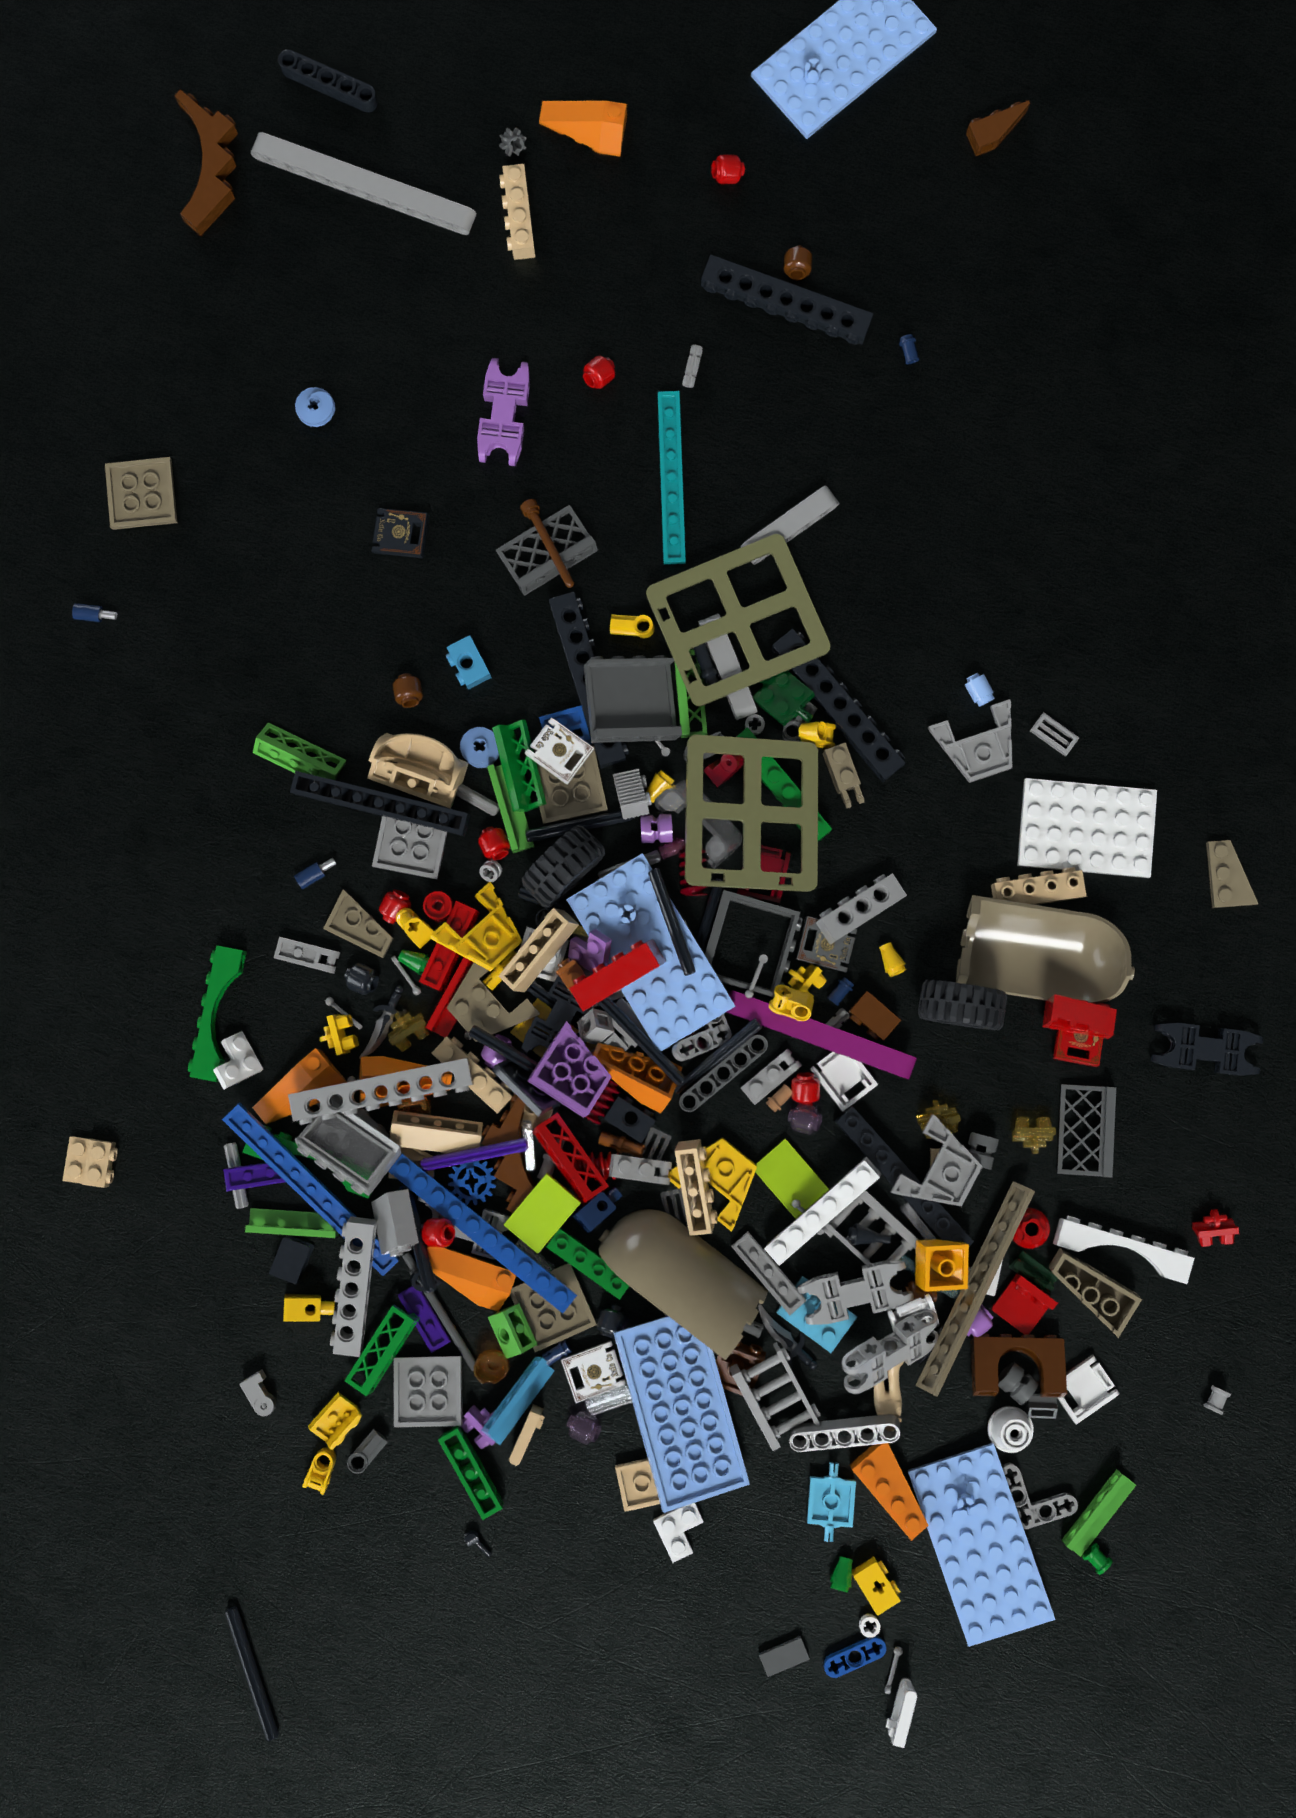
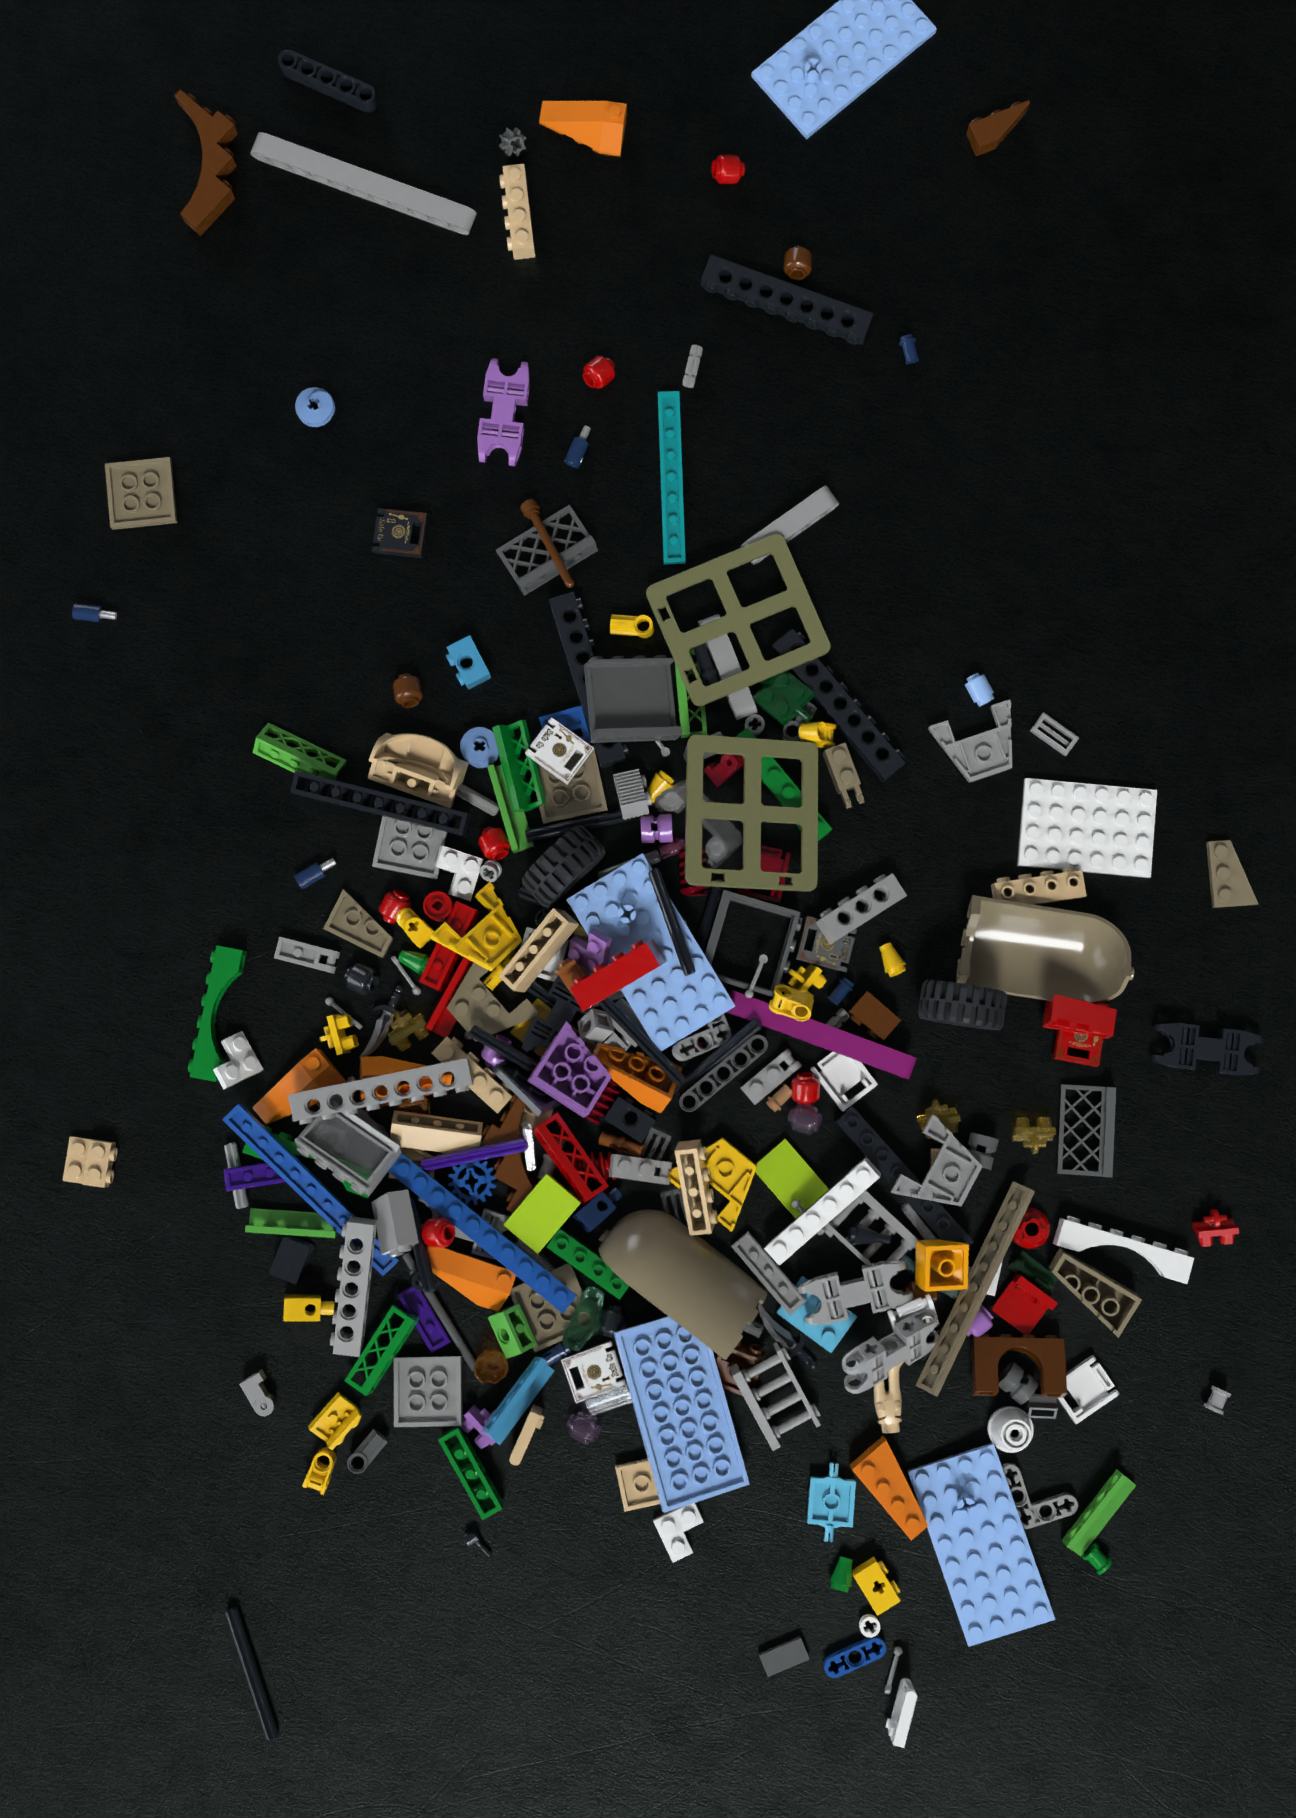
(465, 870): none -> white plate
(576, 1334): none -> clear green piece
(577, 449): none -> dark blue piece
(853, 1425): light grey beam -> none

